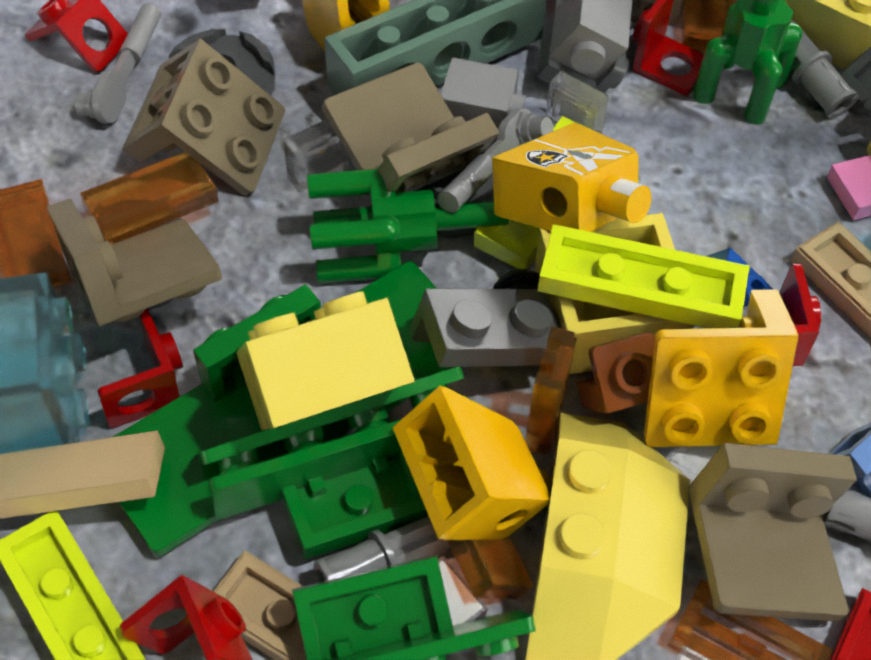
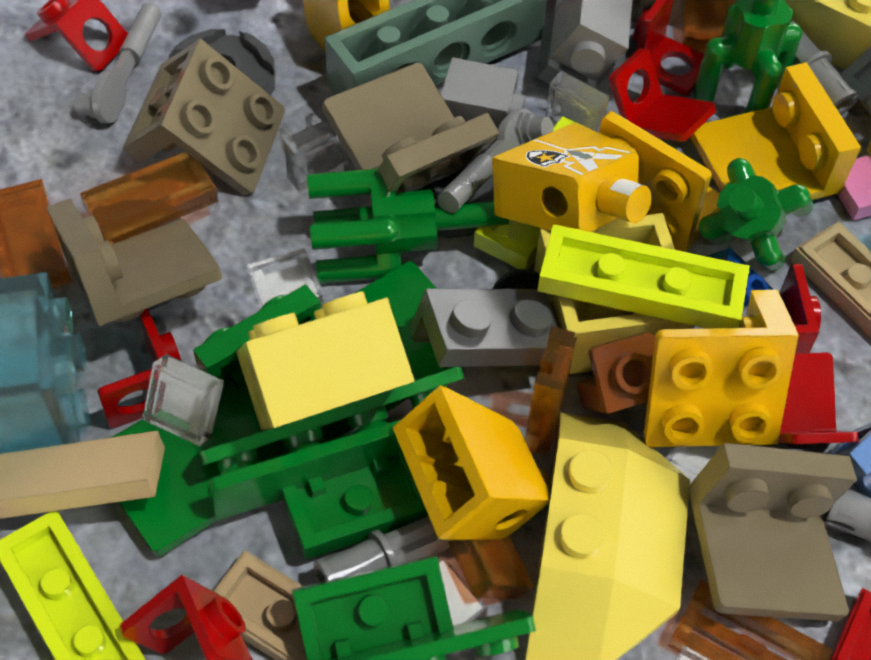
(182, 400): none -> clear tile
(283, 275): none -> clear tile
(654, 112): none -> red bracket
(675, 181): none -> yellow bracket
(754, 213): none -> green plant
(789, 143): none -> yellow bracket
(810, 403): none -> red bracket

